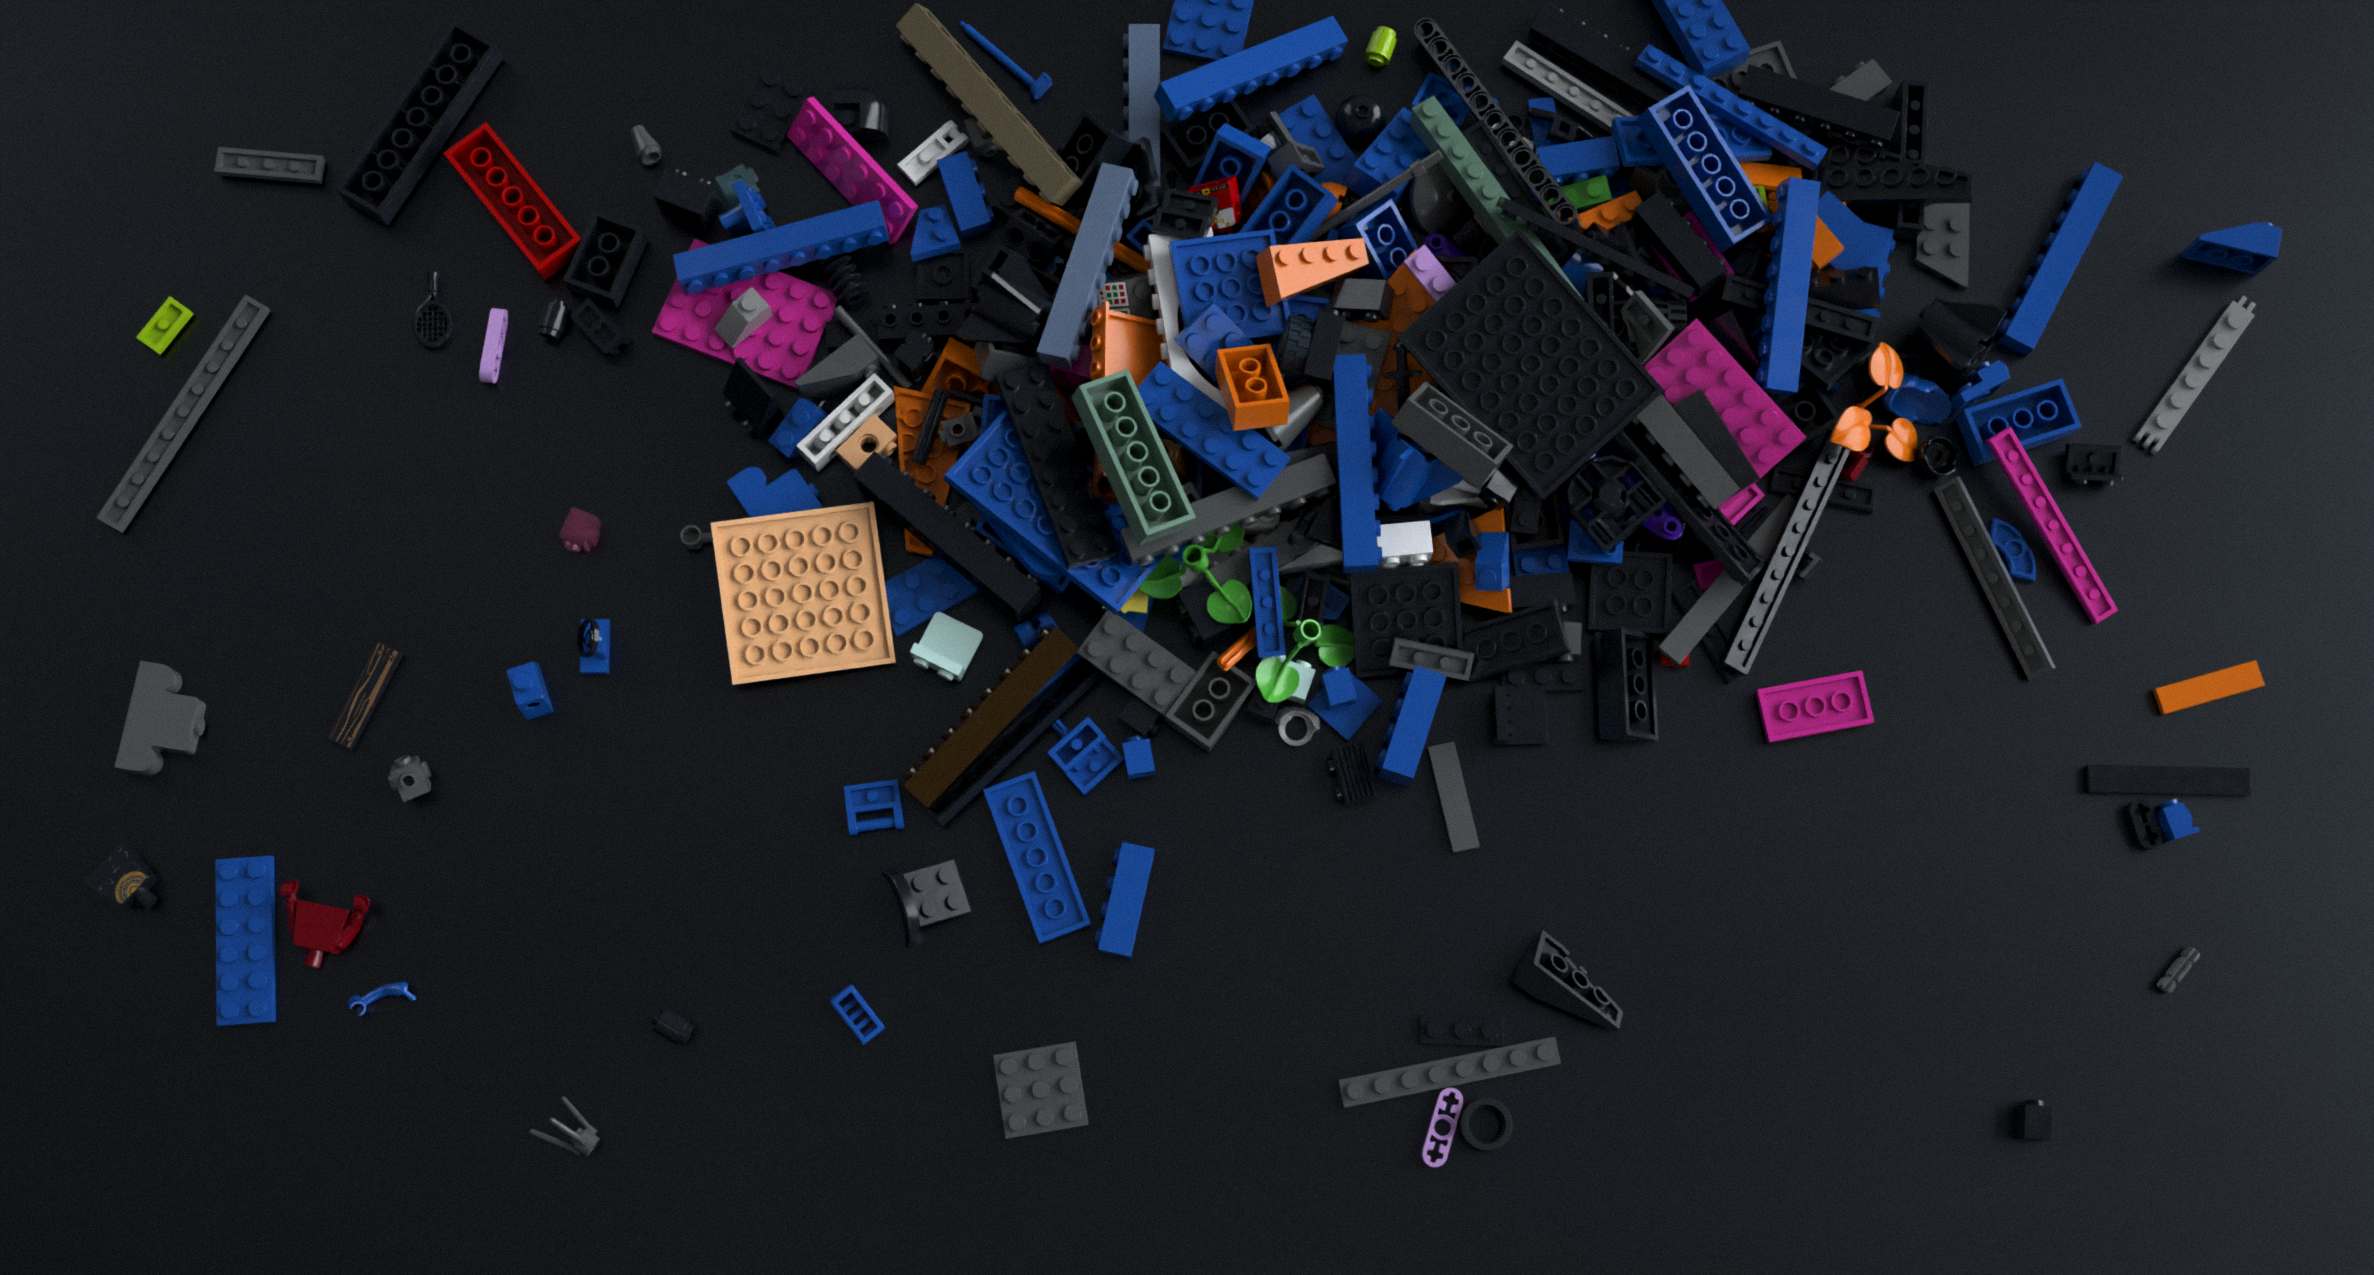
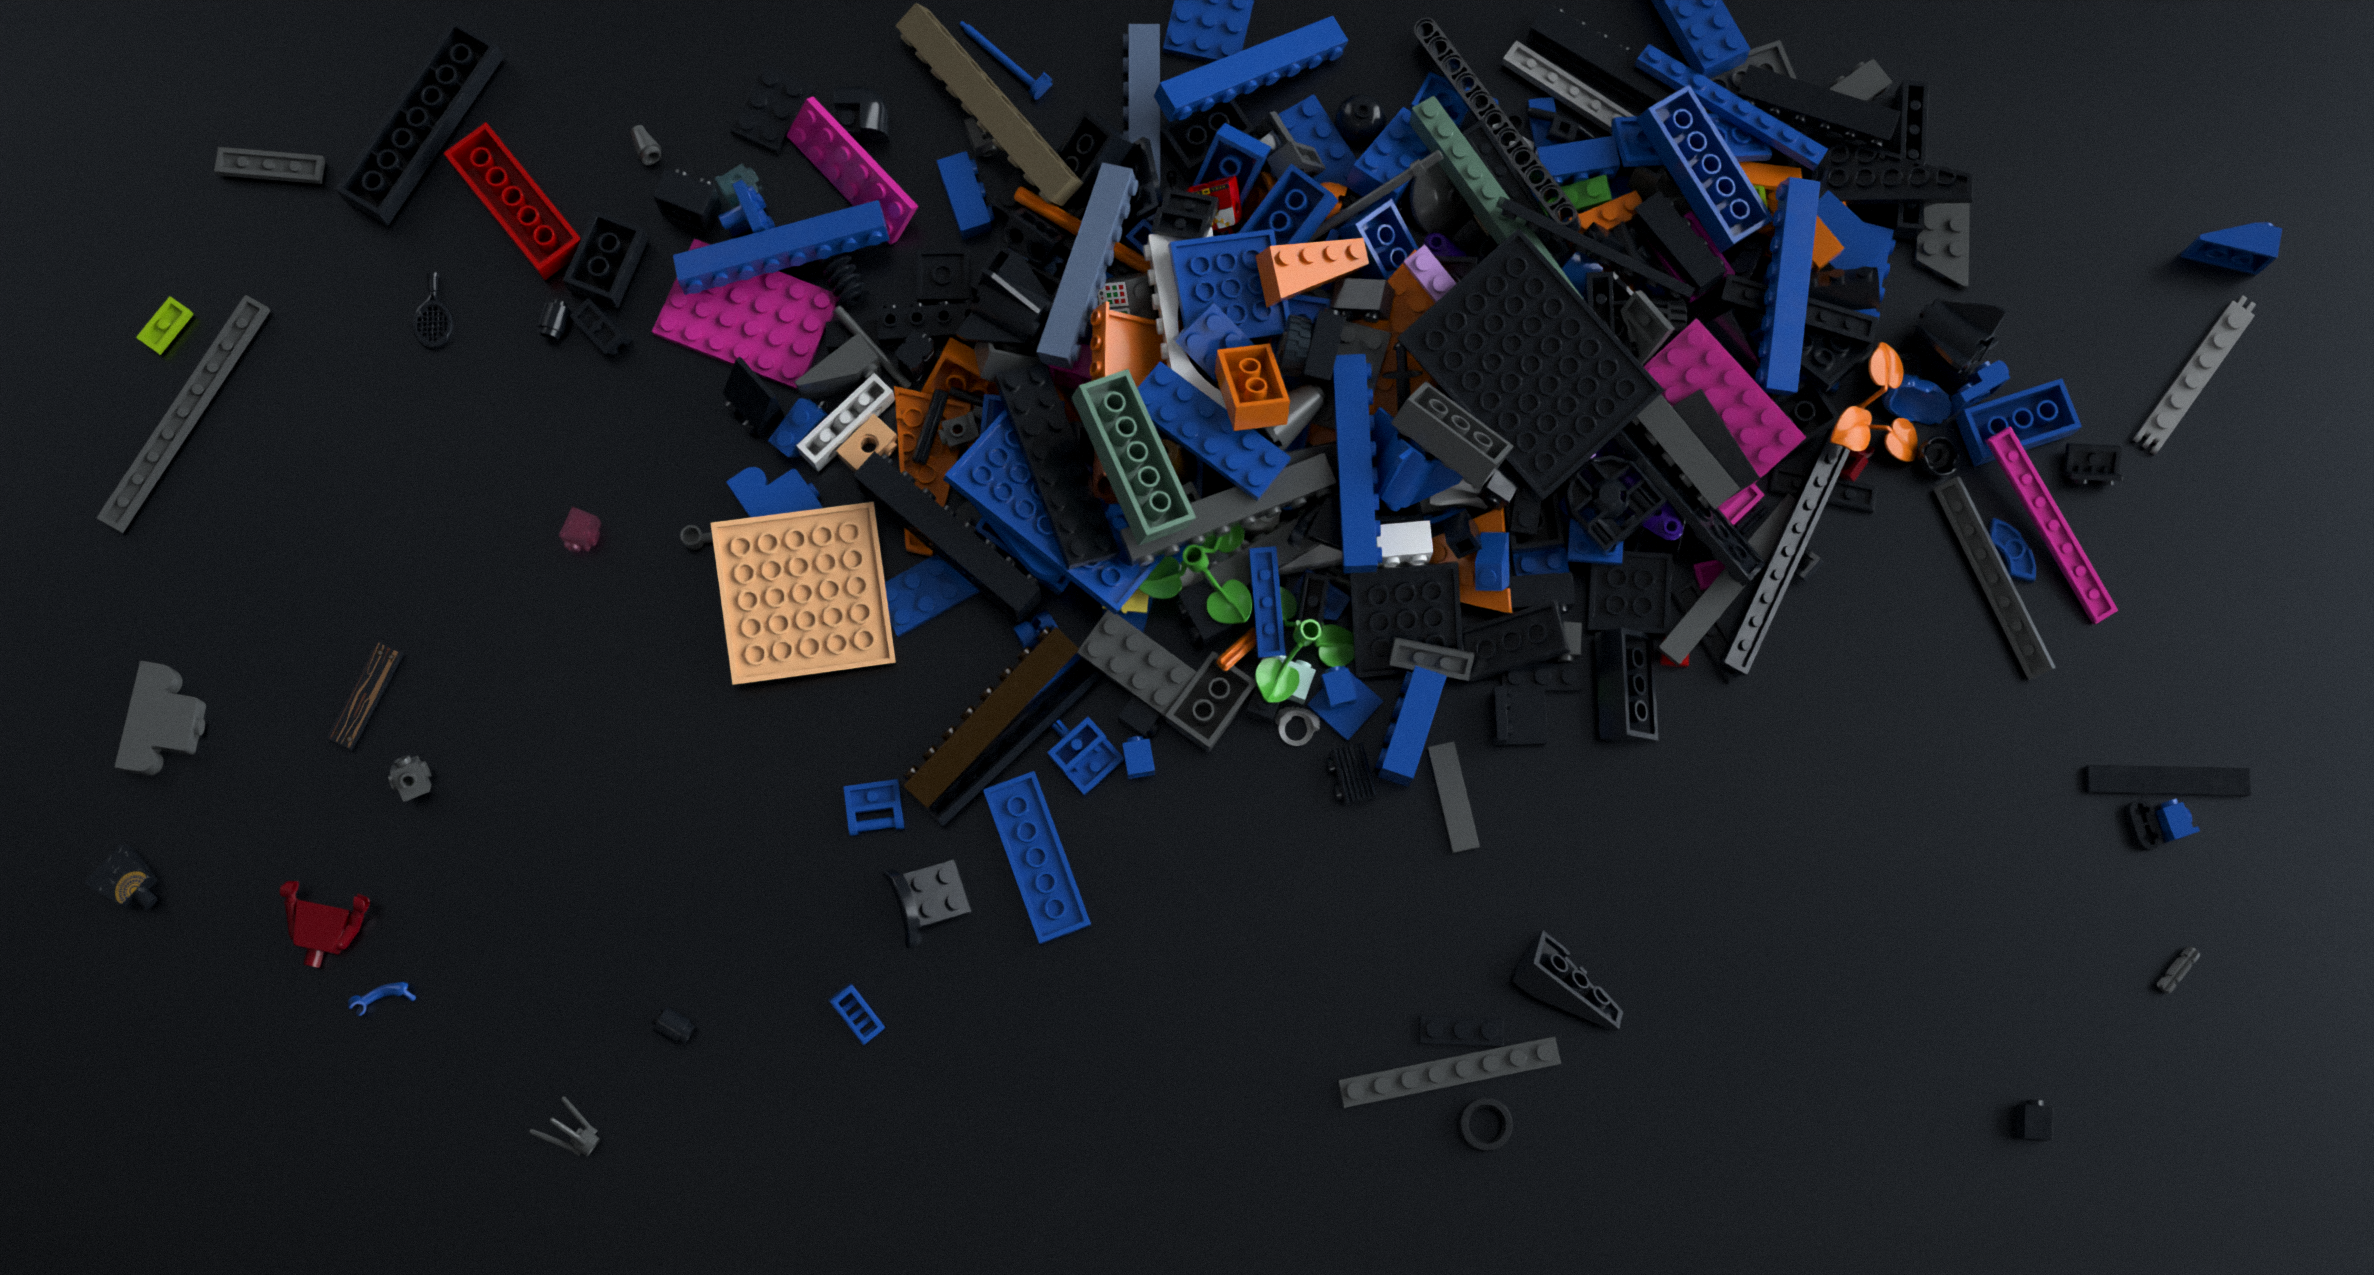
(245, 941): blue plate -> none
(493, 345): lavender beam -> none
(528, 688): blue torso -> none
(594, 646): blue piece -> none
(743, 317): light grey slope -> none
(924, 158): white plate -> none
(934, 234): blue wing -> none
(947, 647): light aqua bracket -> none
(1040, 1090): dark grey plate -> none
(1125, 901): blue brick -> none
(1381, 46): lime brick -> none
(1456, 1109): lavender beam -> none
(1814, 706): dark pink plate -> none
(2059, 259): blue brick -> none
(2208, 687): orange tile -> none

